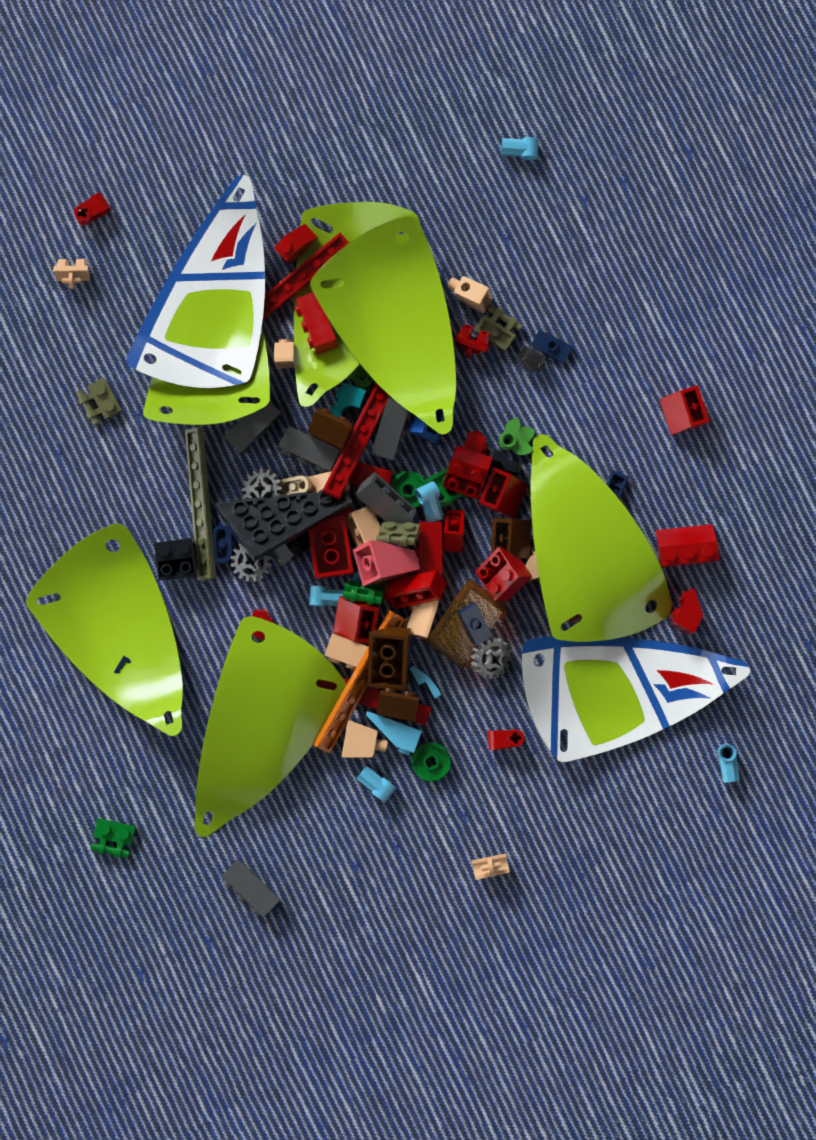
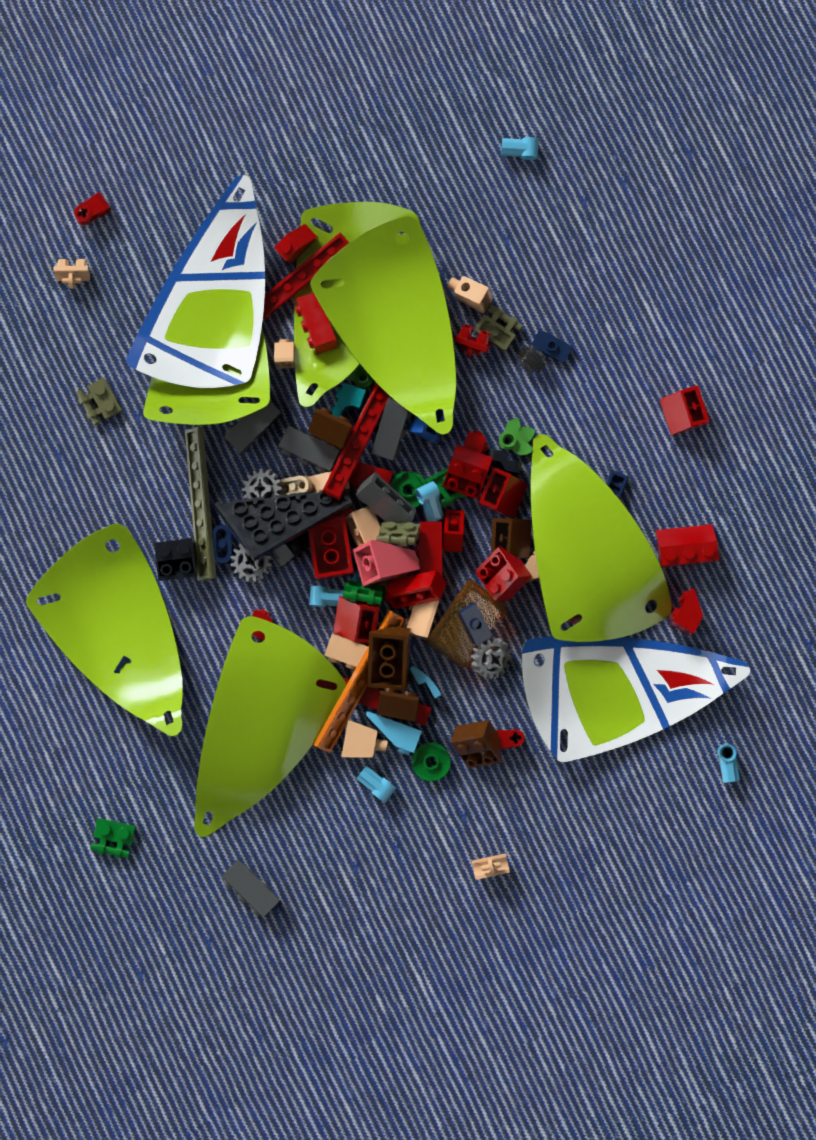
(477, 744): none -> reddish brown slope

